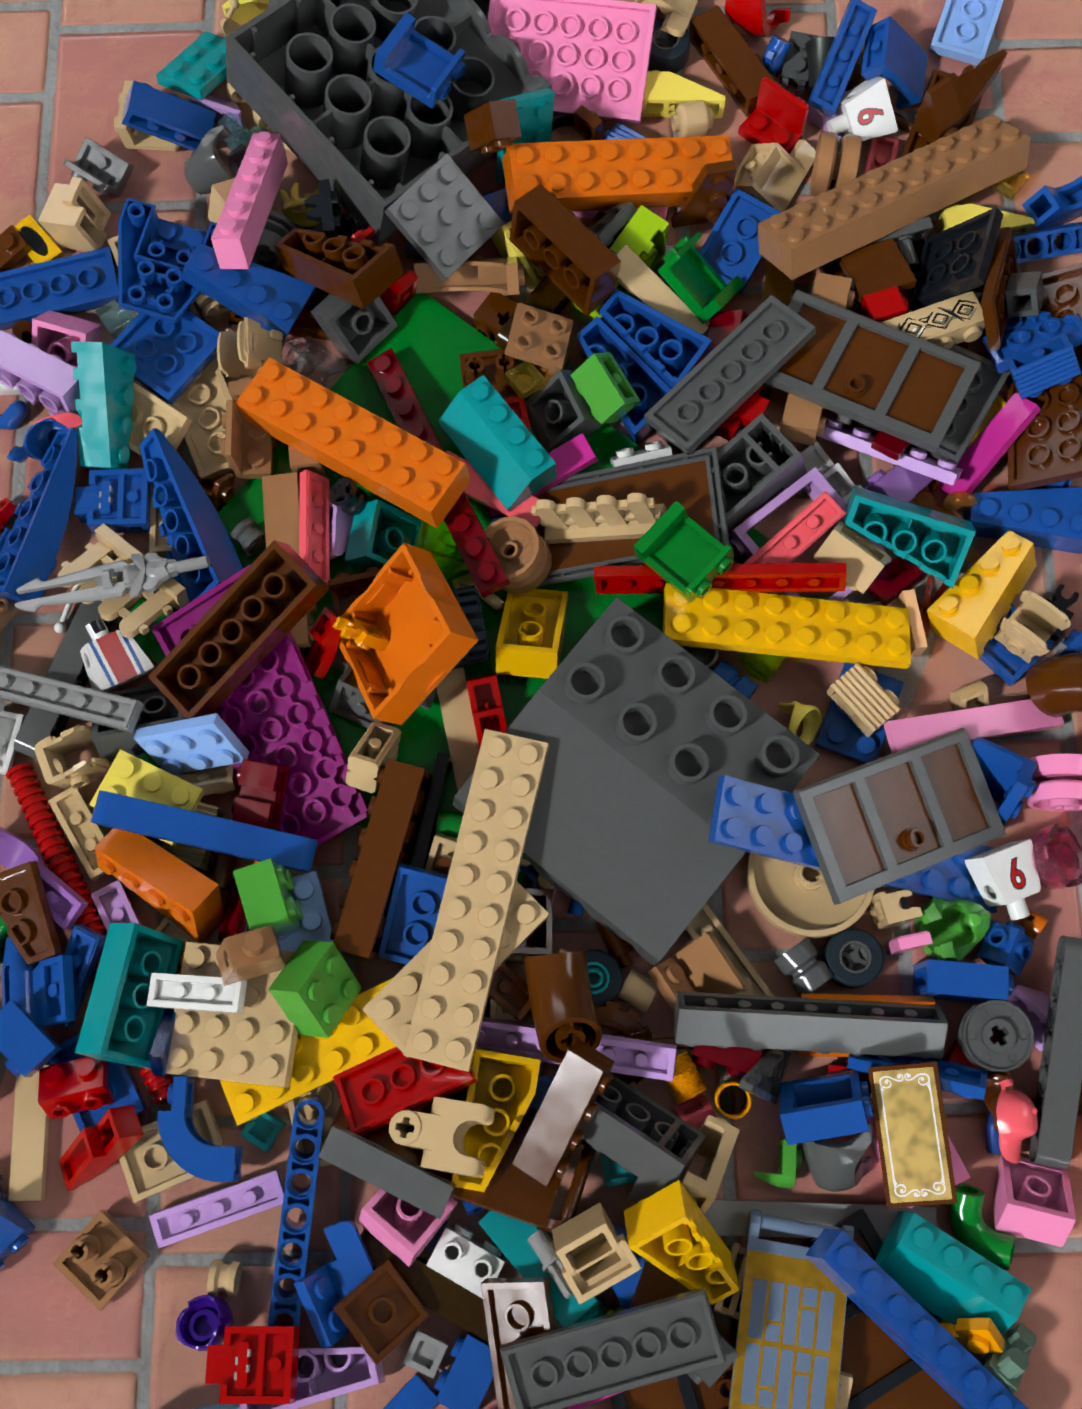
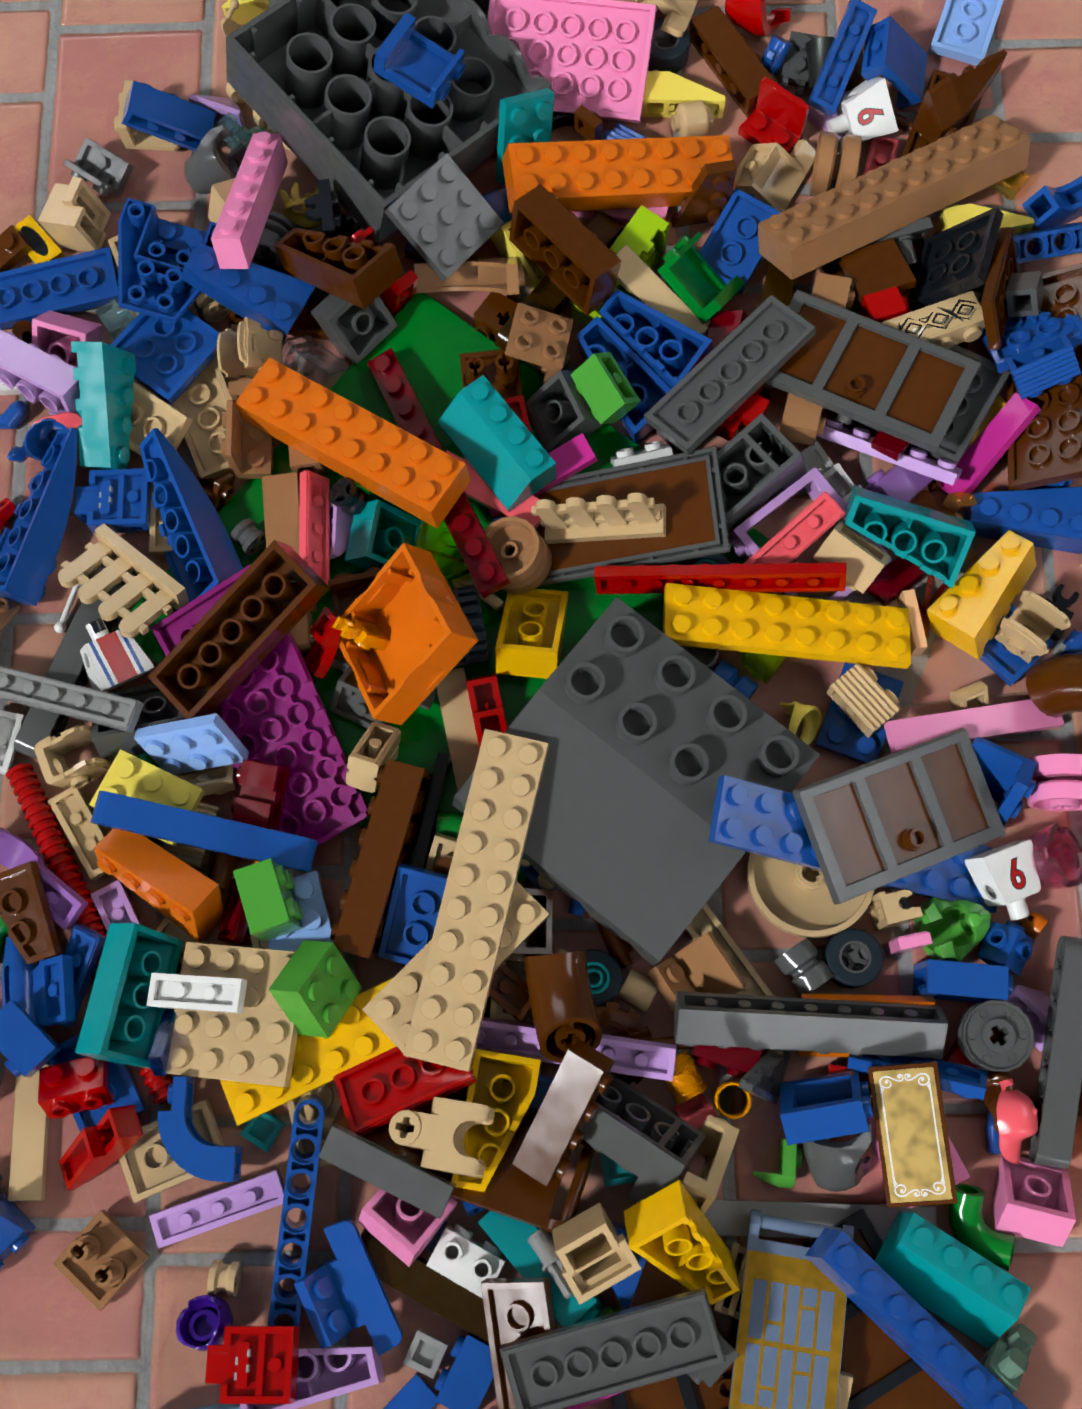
(143, 575): light grey sword -> none
(197, 68): teal plate -> none
(249, 955): medium nougat torso -> none
(381, 1311): reddish brown tile -> none
(492, 126): reddish brown brick -> none
(525, 379): clear yellow plate -> none
(613, 222): dark grey plate -> none
(683, 553): green panel -> none
(977, 1335): light orange plate -> none

